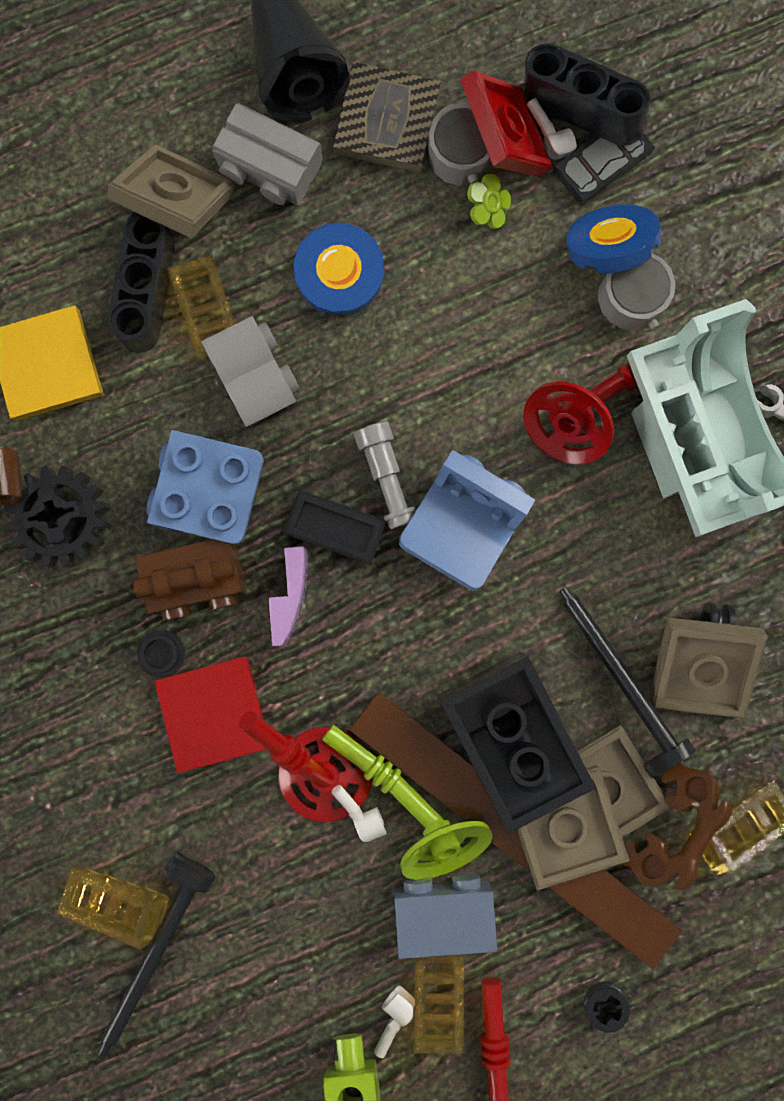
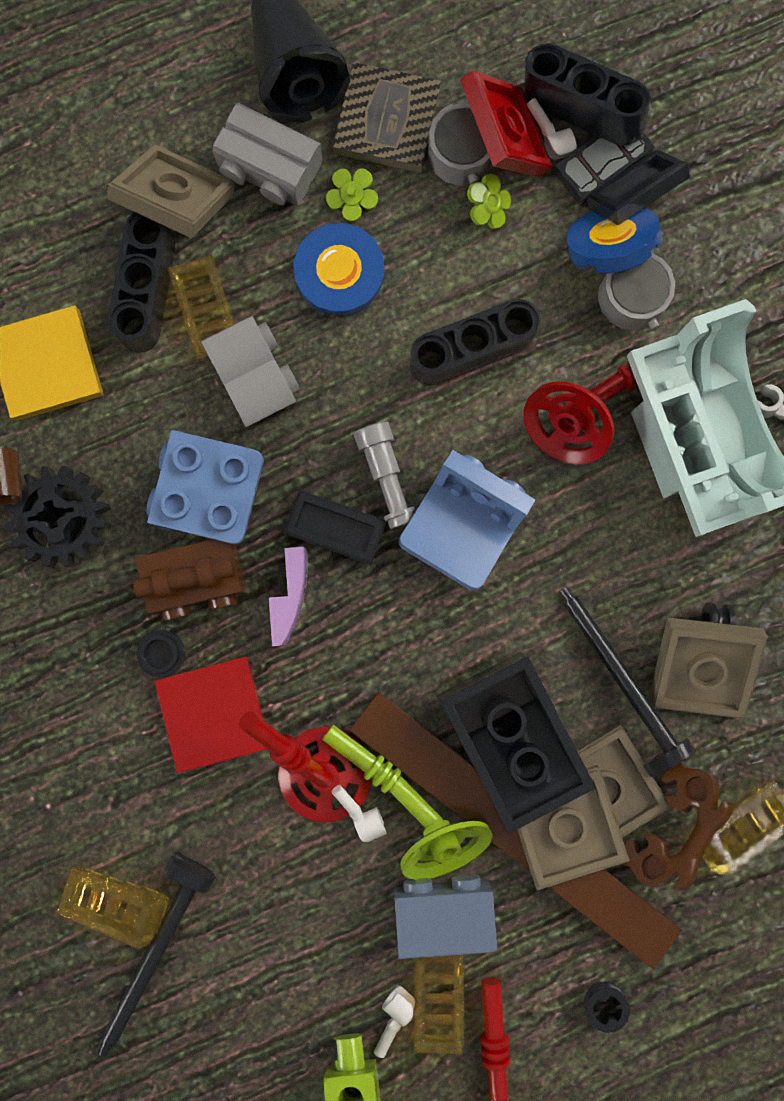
(352, 193): none -> lime plant
(487, 325): none -> black beam
(638, 186): none -> black tile

